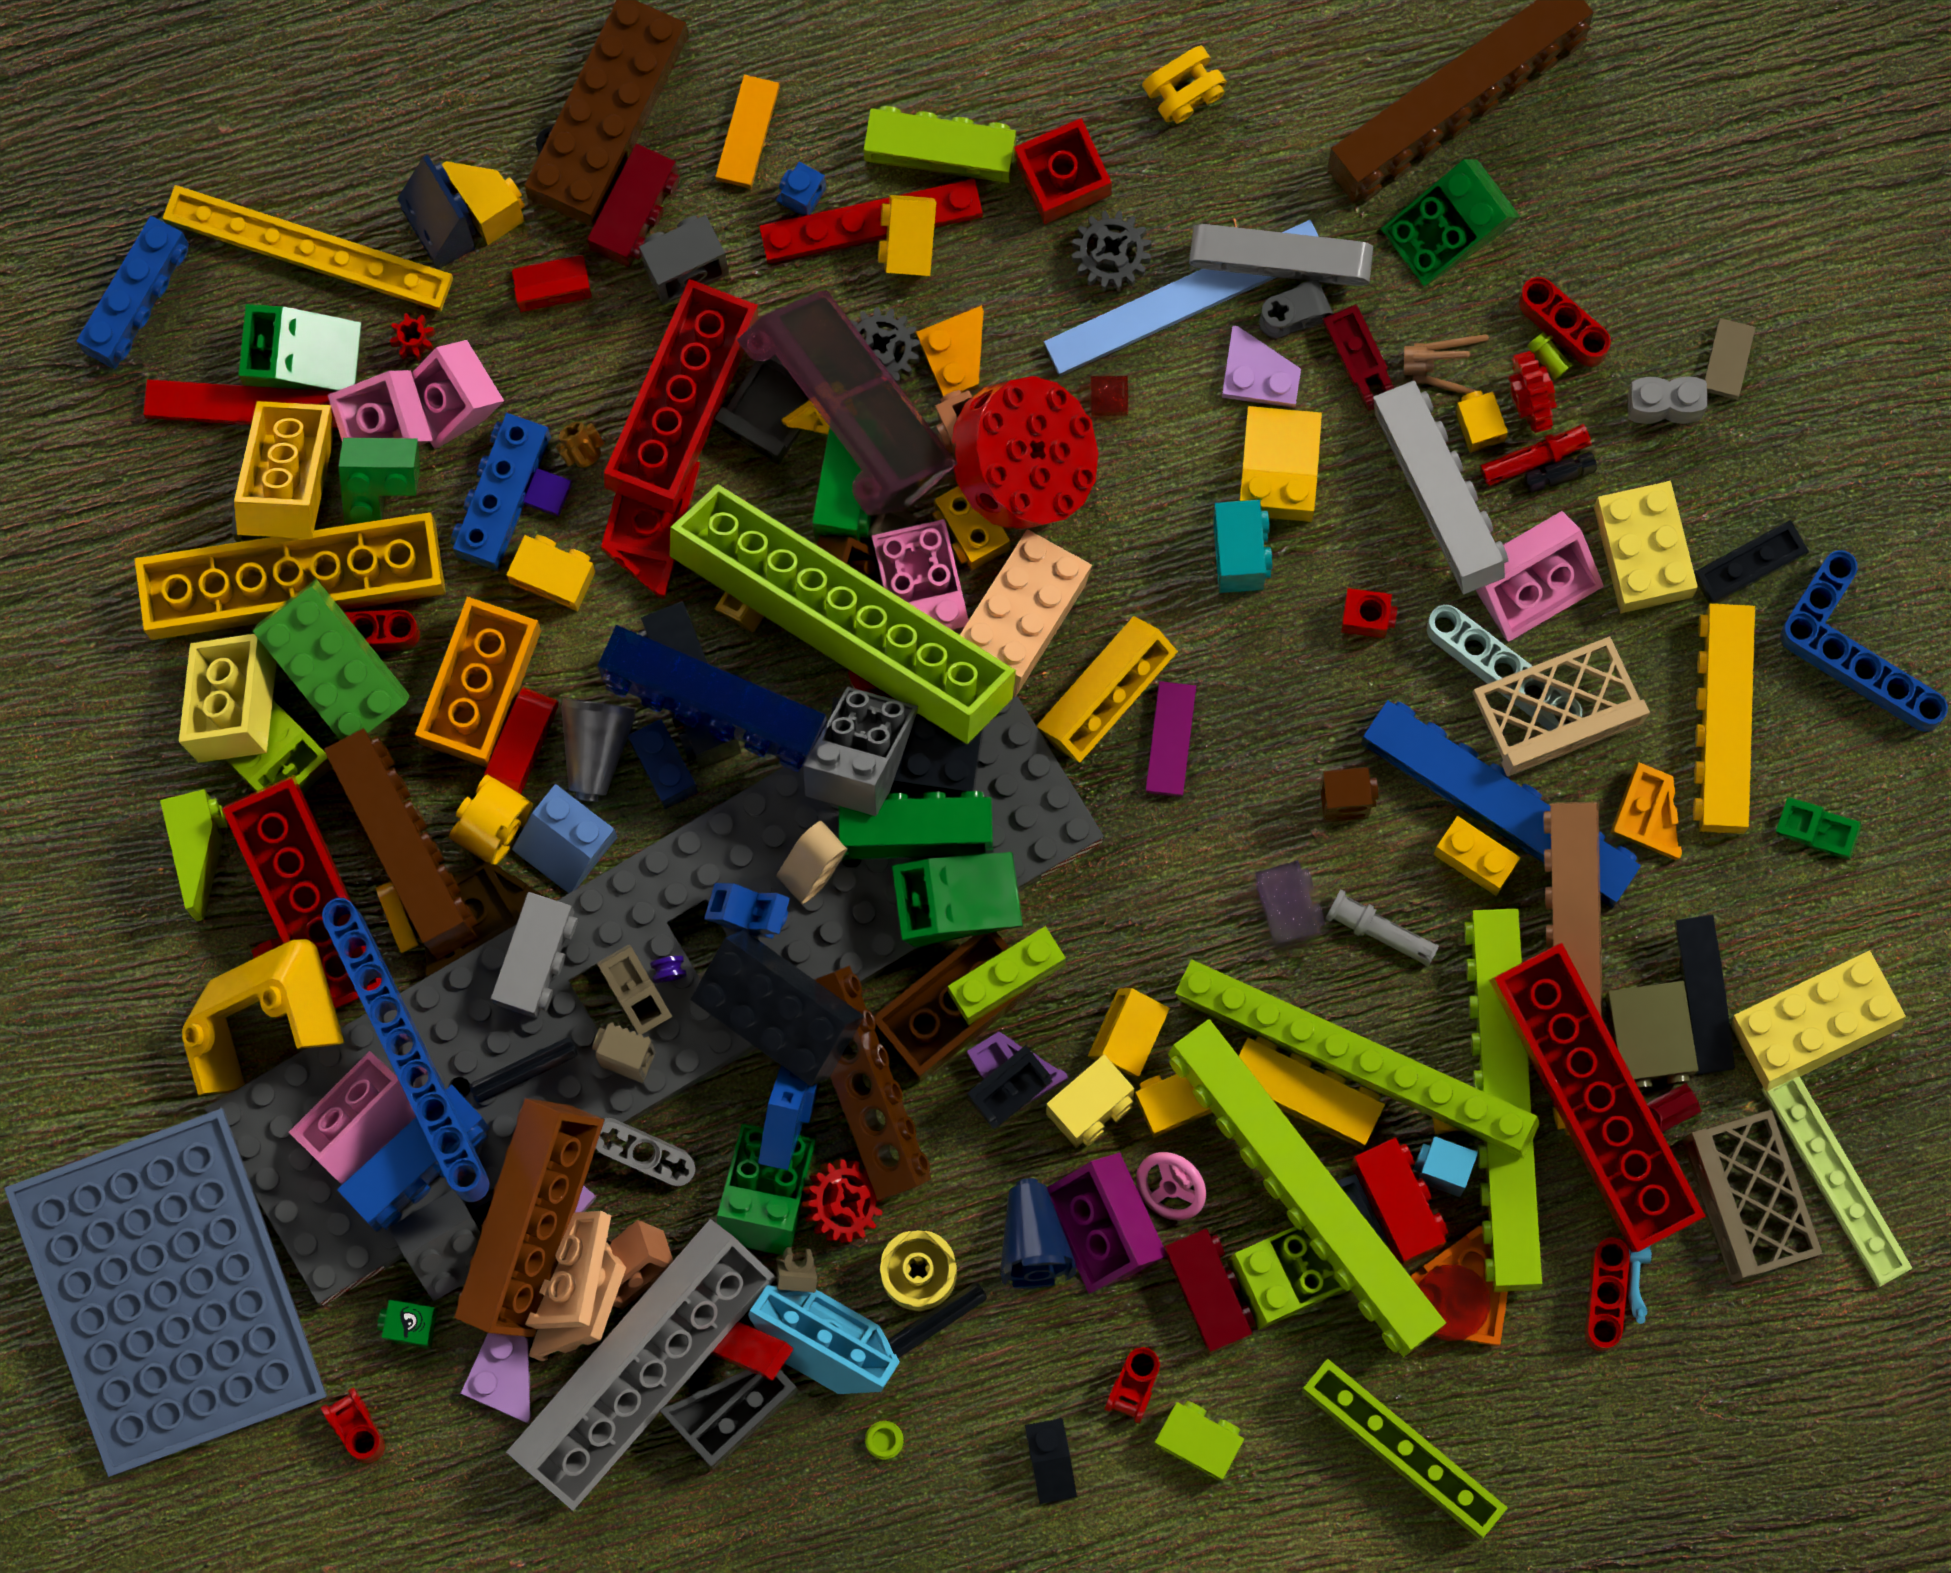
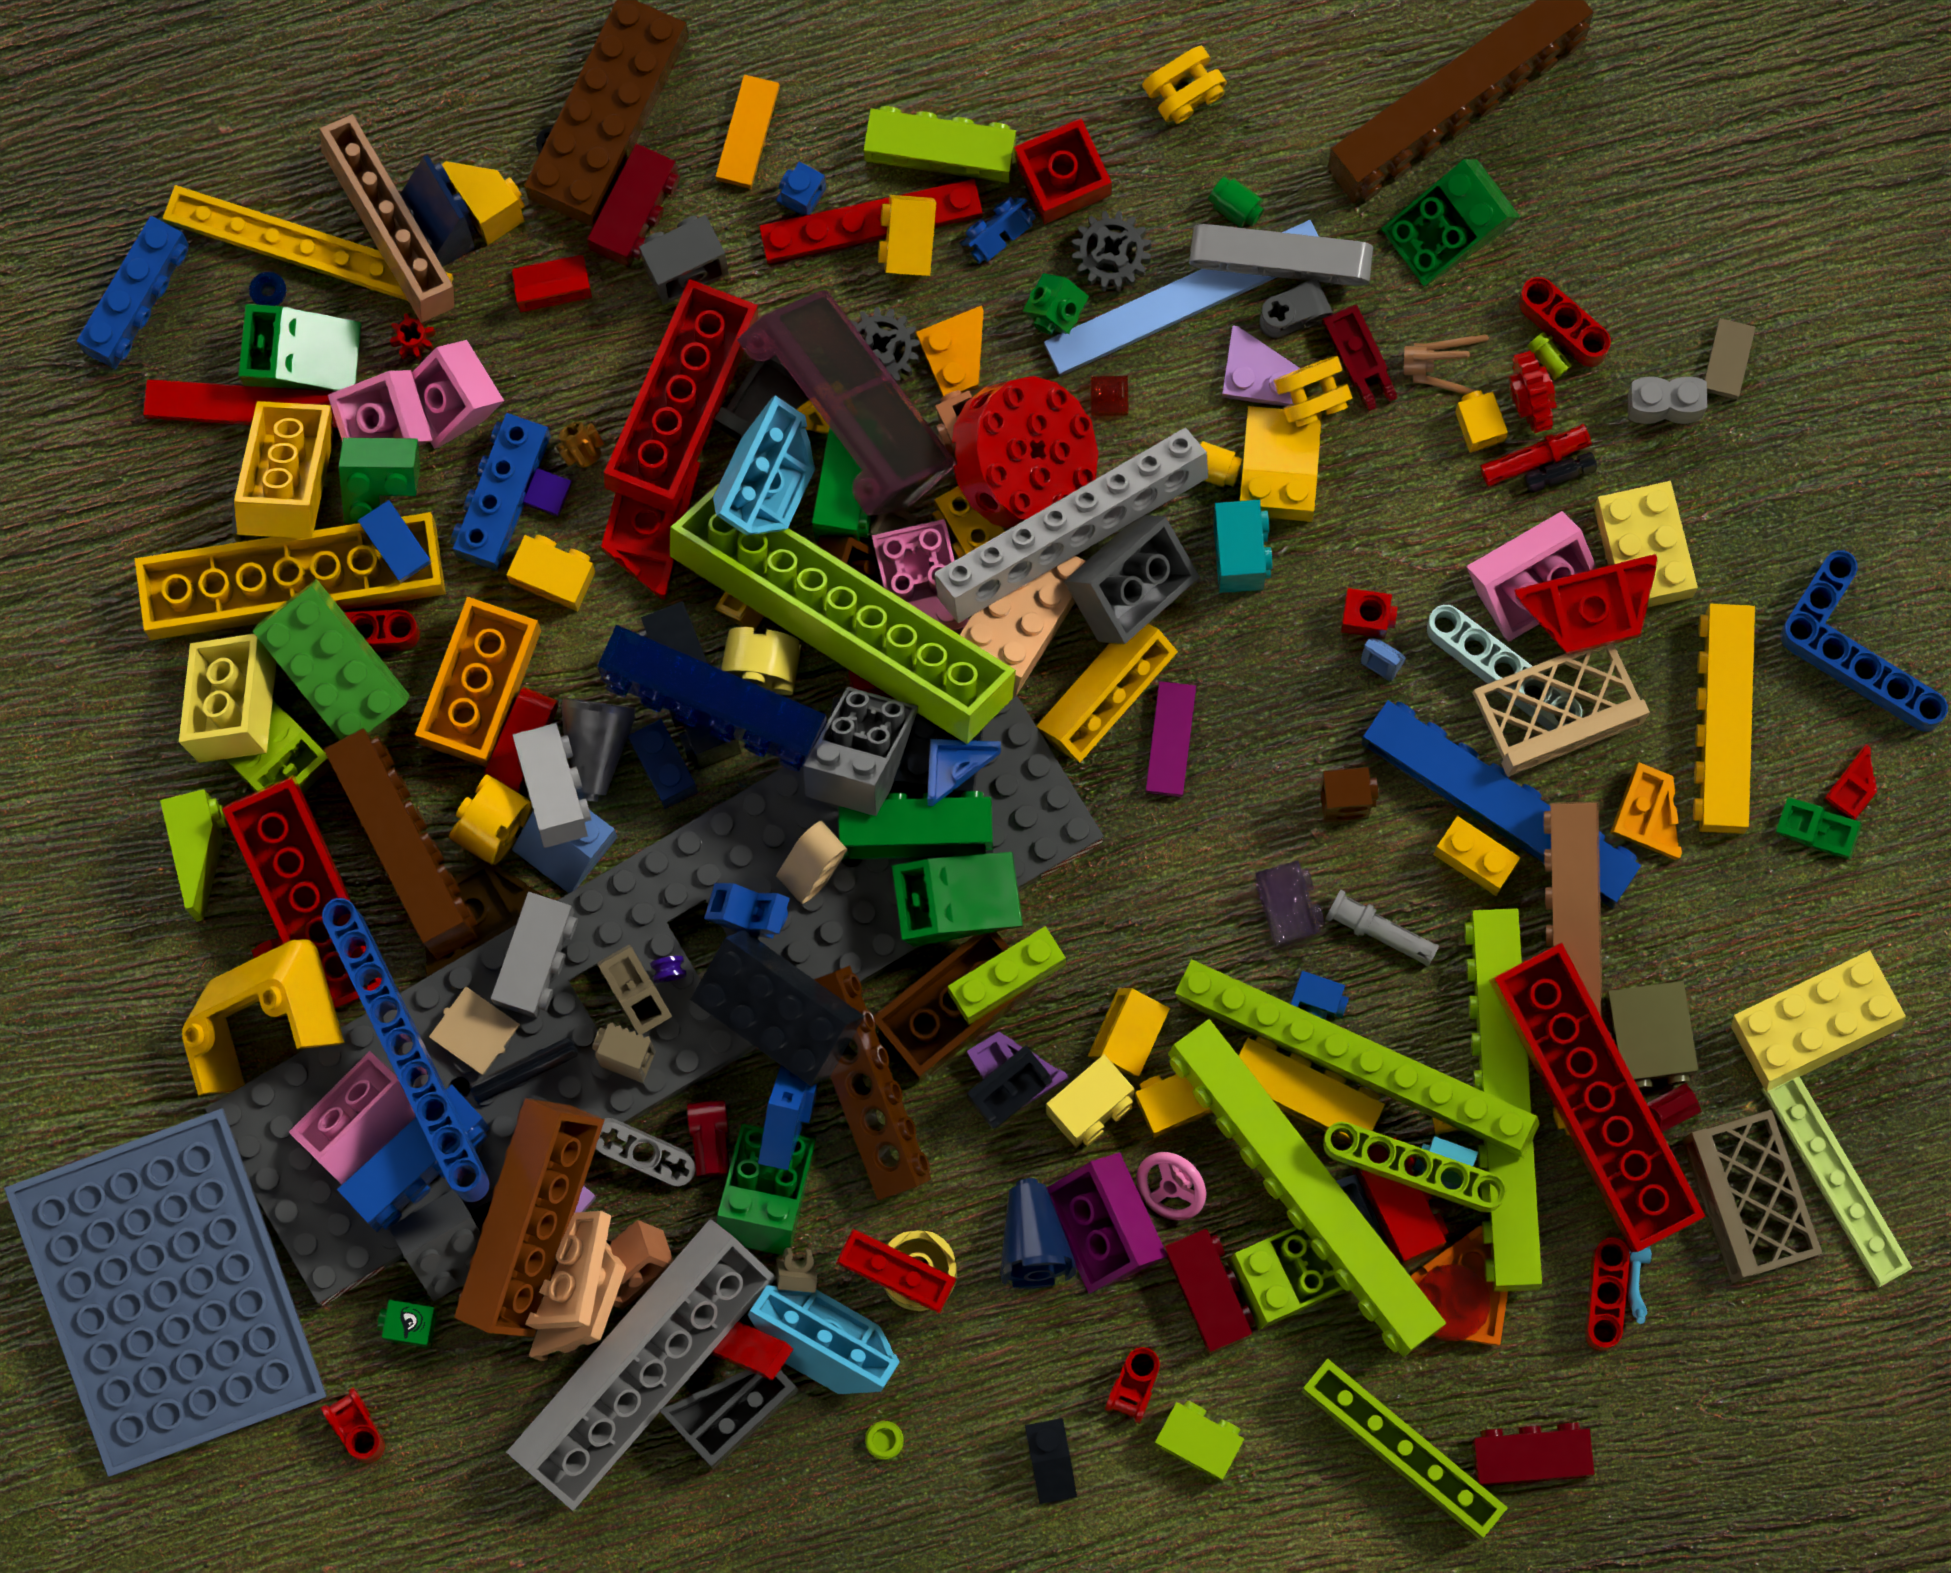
(267, 279): none -> clear blue plate
(387, 218): none -> medium nougat brick
(394, 541): none -> blue tile
(397, 917): yellow beam -> none
(474, 1031): none -> tan piece
(502, 1376): lavender wing -> none
(552, 785): none -> light grey brick
(709, 1128): none -> dark red piece
(763, 659): none -> light yellow brick
(767, 472): none -> medium azure wedge
(830, 1190): red gear -> none
(896, 1271): none -> red tile
(937, 1319): black axle -> none
(955, 762): none -> blue tile
(1008, 218): none -> blue hinge
(1055, 304): none -> green brick
(1071, 525): none -> light grey brick
(1131, 579): none -> dark grey brick
(1222, 465): none -> yellow brick
(1236, 202): none -> green brick
(1304, 408): none -> yellow brick
(1320, 996): none -> blue brick
(1382, 658): none -> medium blue slope
(1434, 1166): none -> lime beam
(1439, 486): light grey brick -> none
(1533, 1455): none -> dark red brick
(1593, 605): none -> red wing
(1705, 993): black slope -> none
(1750, 563): black tile -> none
(1854, 787): none -> red tile

